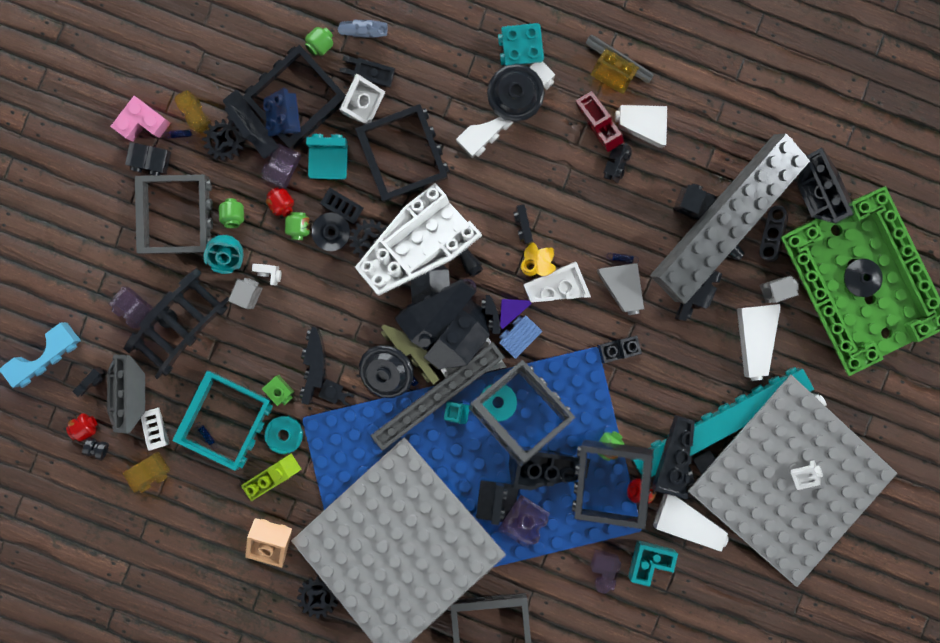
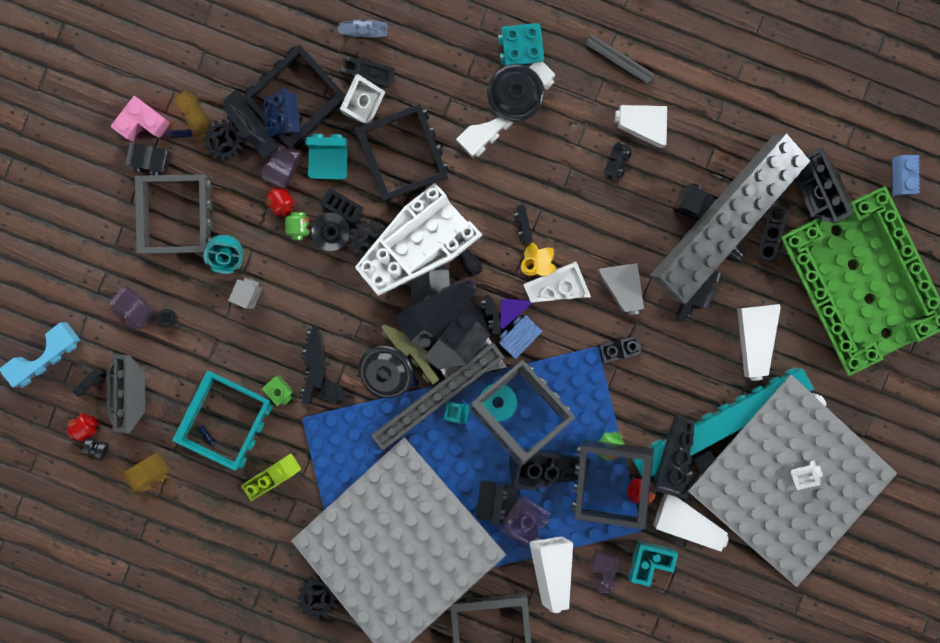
(147, 430): white slope -> none
(160, 312): black fence -> none
(231, 213): bright green head -> none
(264, 270): white bracket -> none
(268, 542): light nougat slope -> none
(291, 426): teal tile -> none
(319, 41): bright green head -> none
(553, 571): none -> white slope
(600, 121): dark red slope -> none
(614, 71): clear yellow brick -> none
(623, 258): clear blue piece -> none
(779, 289): light grey brick -> none
(854, 277): black dish -> none
(905, 175): none -> medium blue brick

